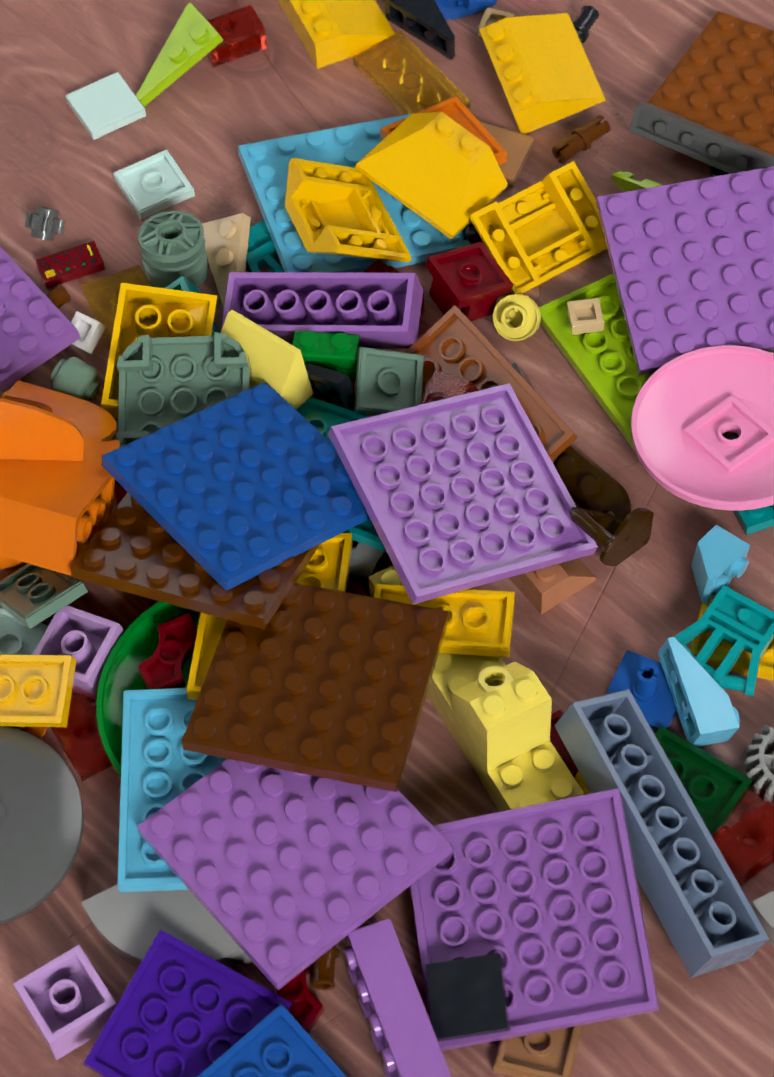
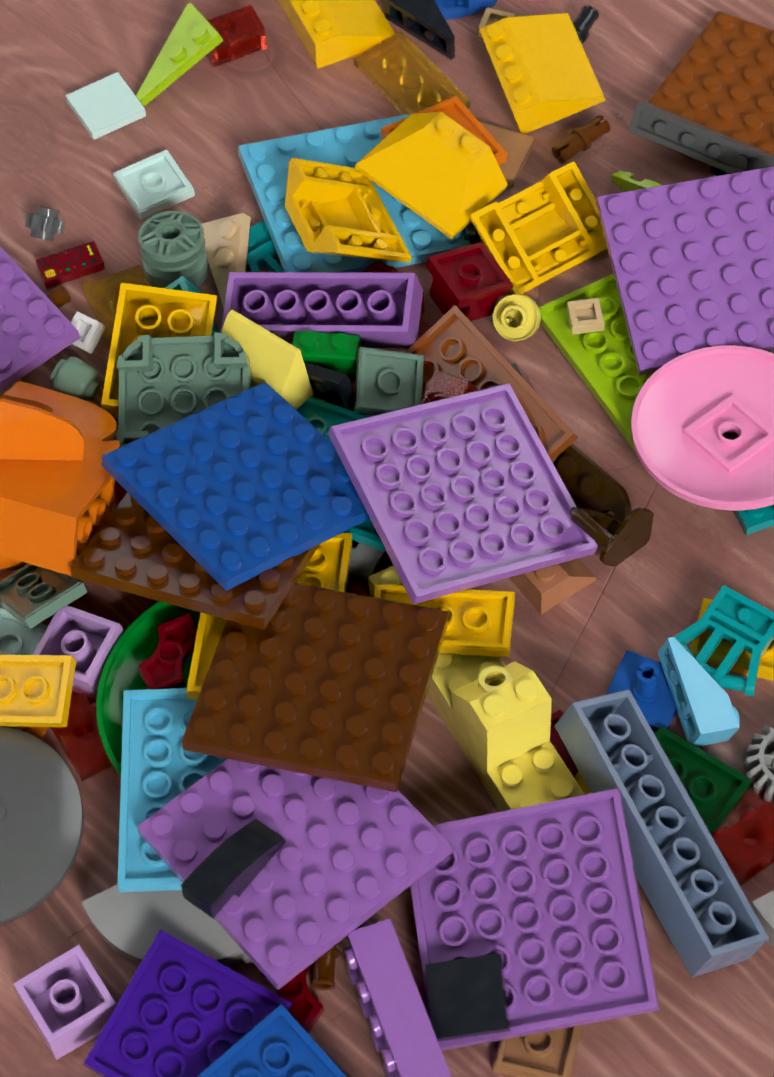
(231, 867): none -> black slope
(717, 561): medium azure slope -> none

